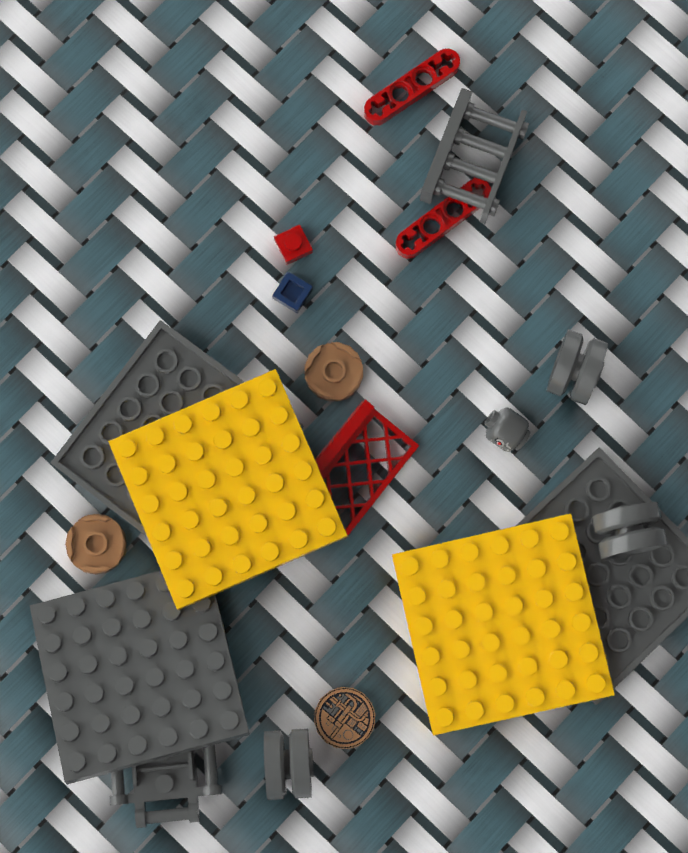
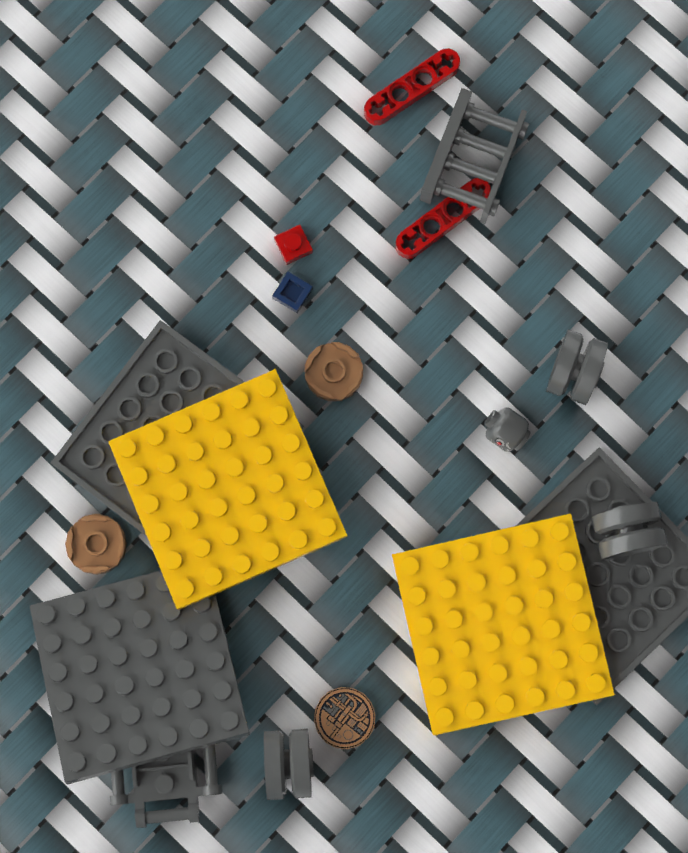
(344, 439): red fence -> none

